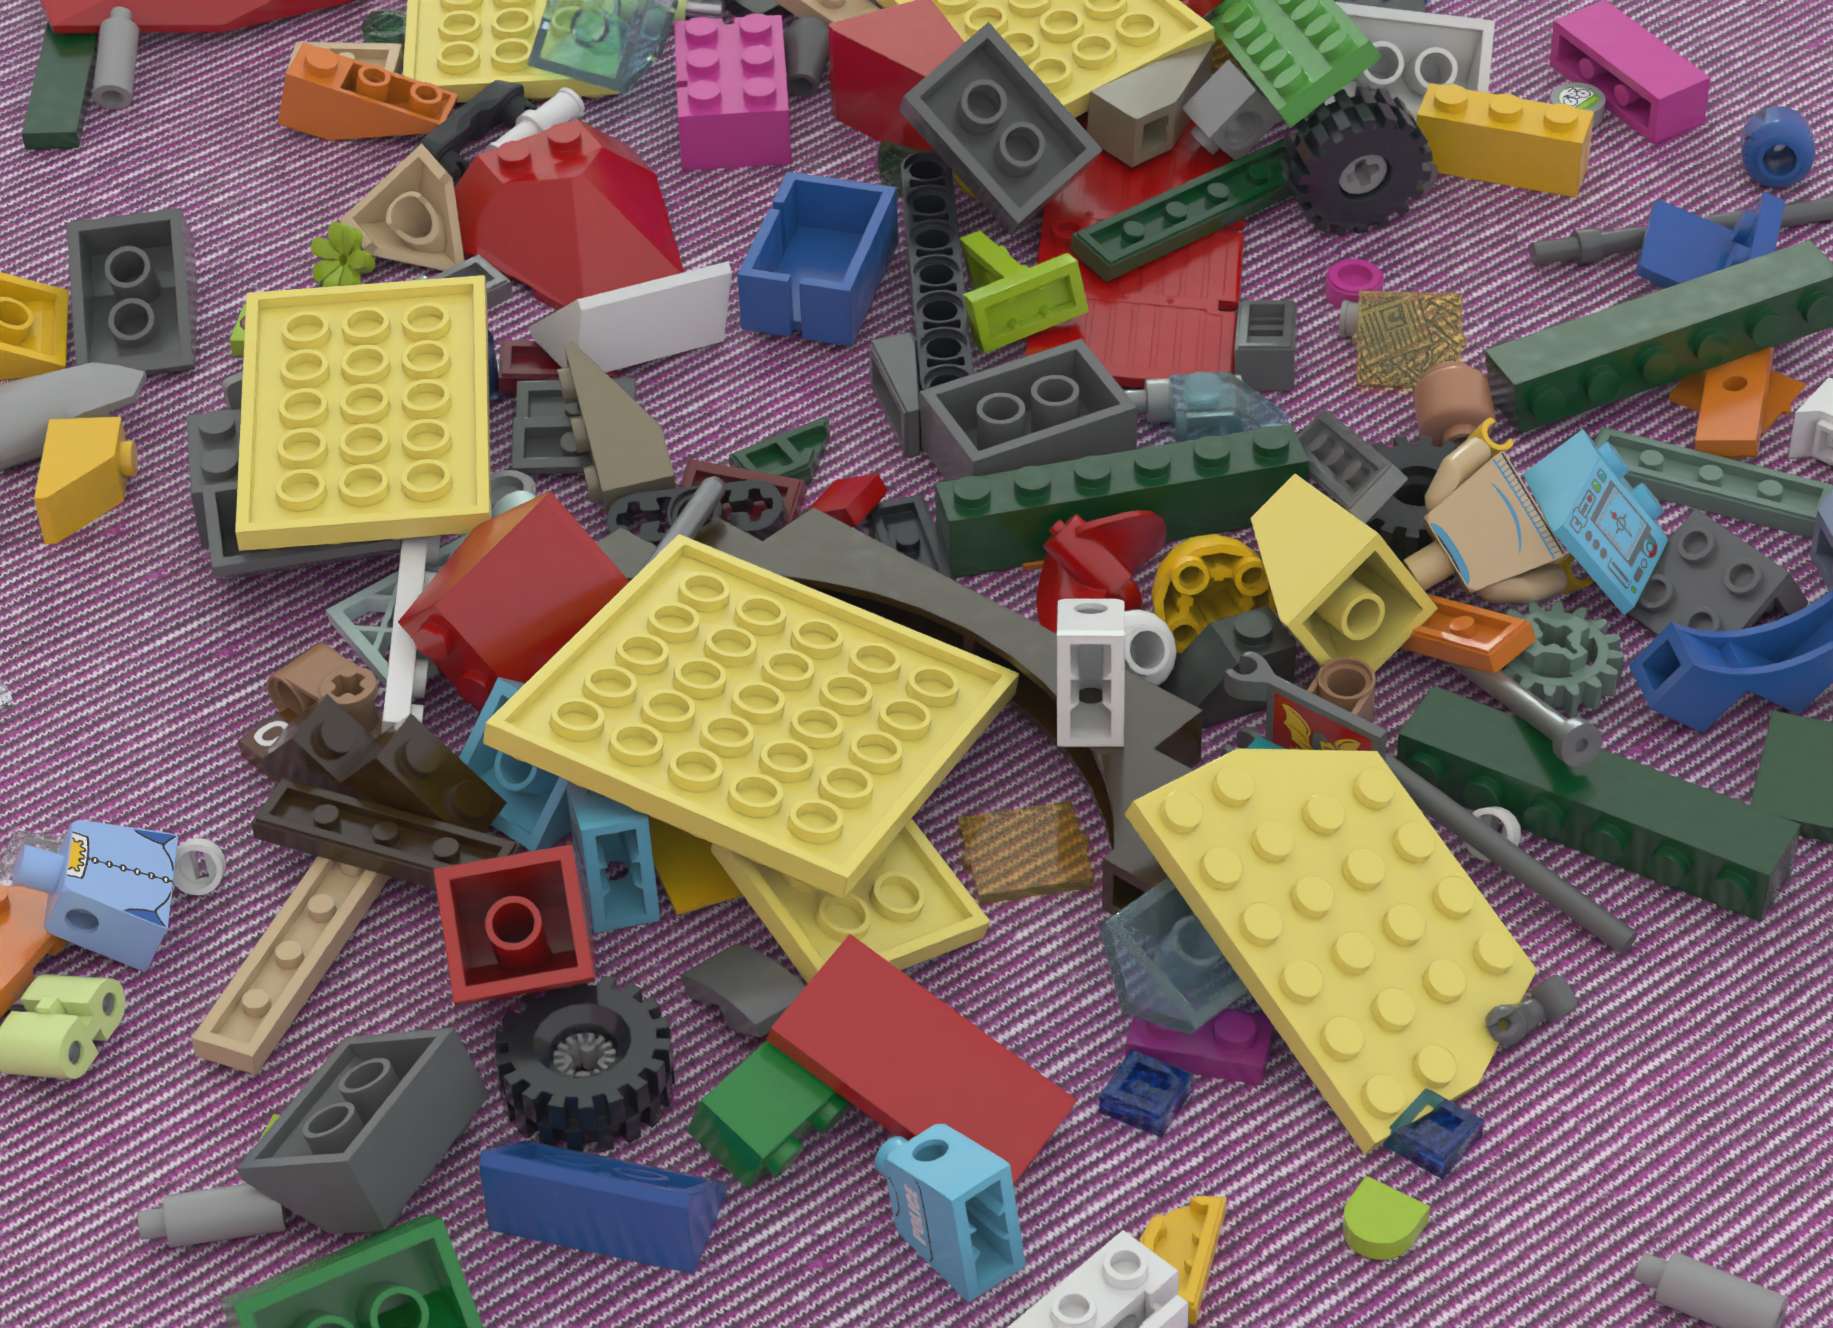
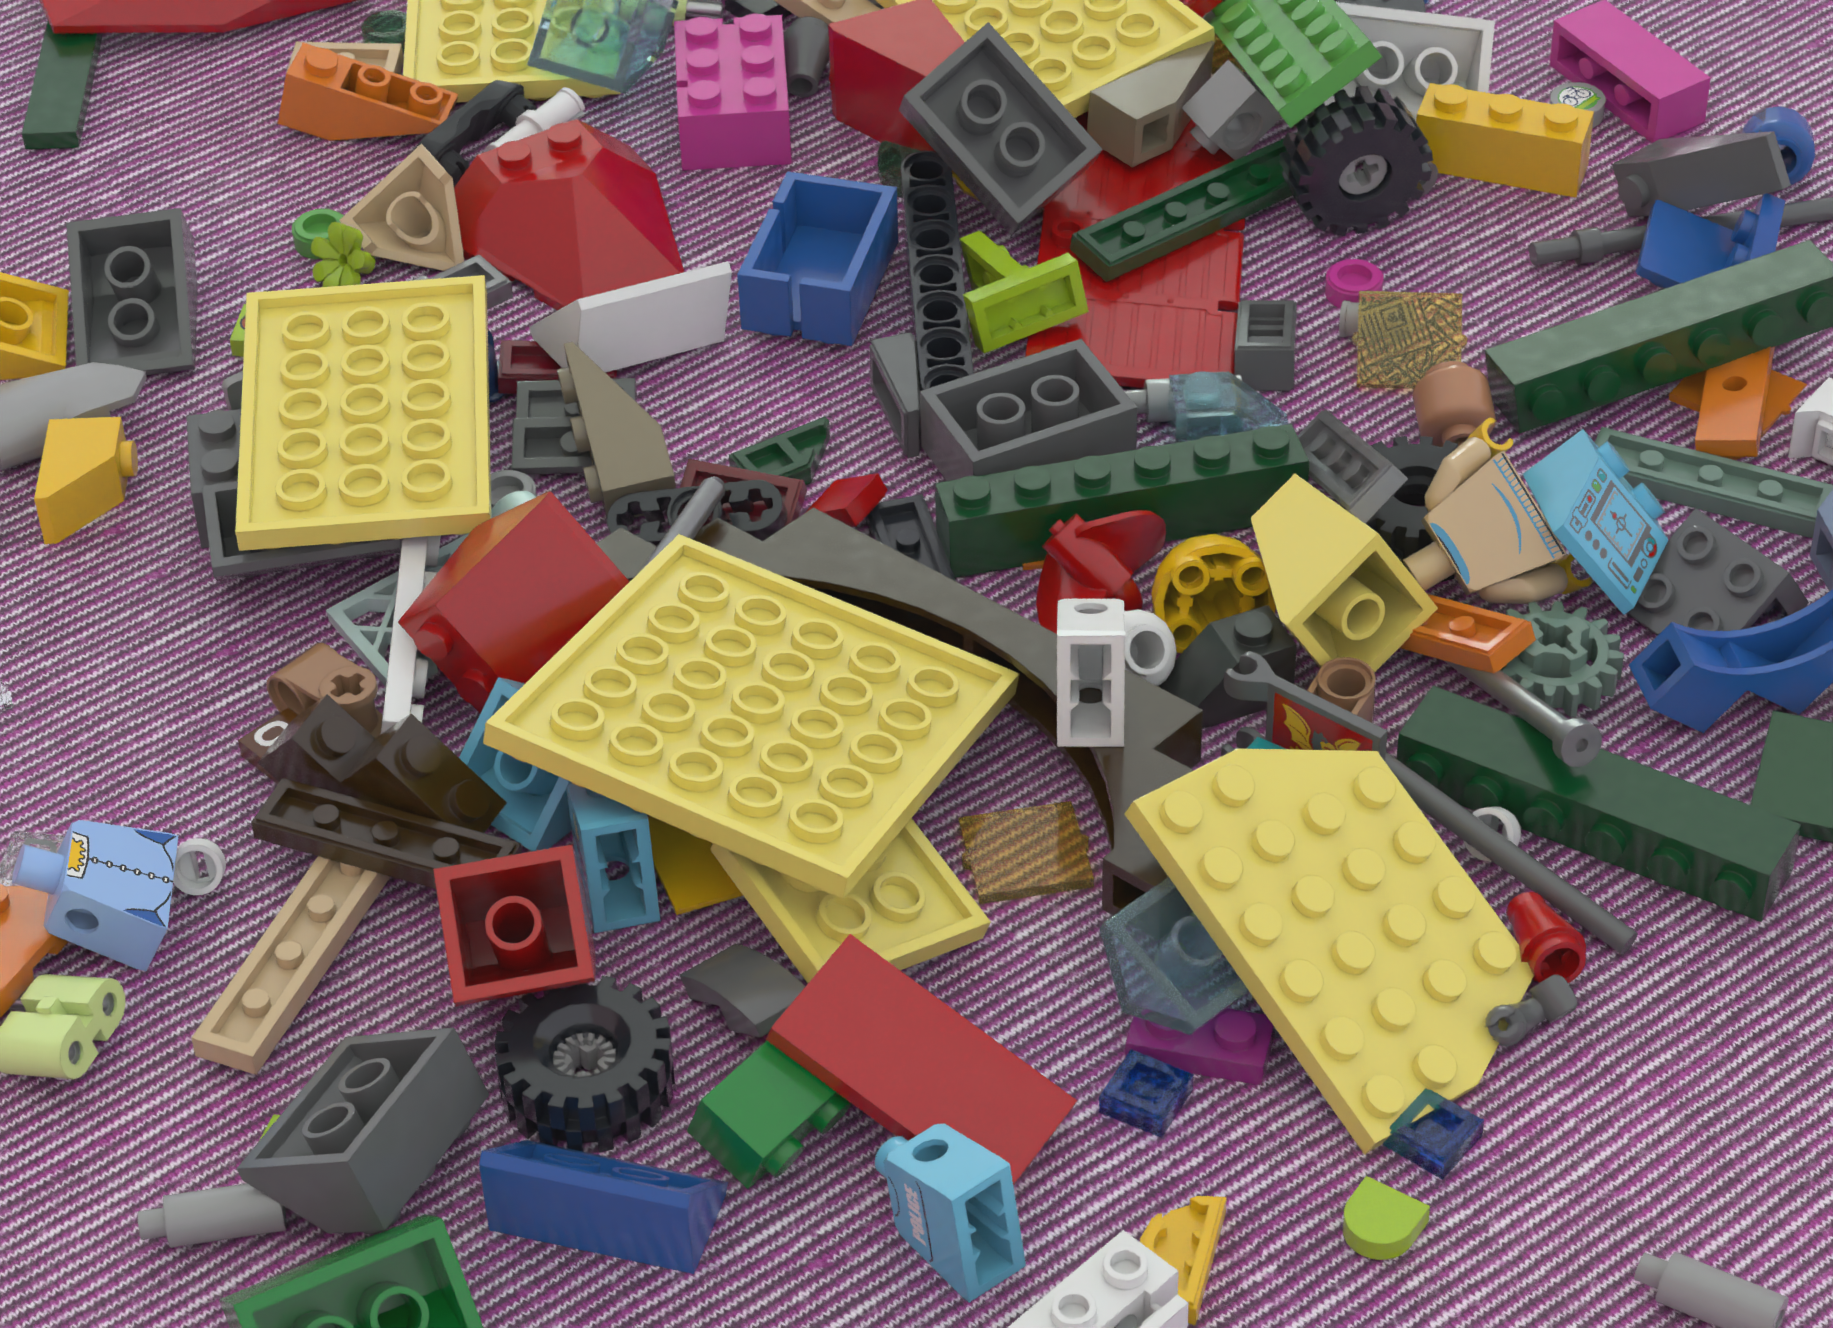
(116, 60): light grey cylinder -> none
(312, 225): none -> bright green tile
(1545, 938): none -> red cone
(1700, 171): none -> dark grey slope

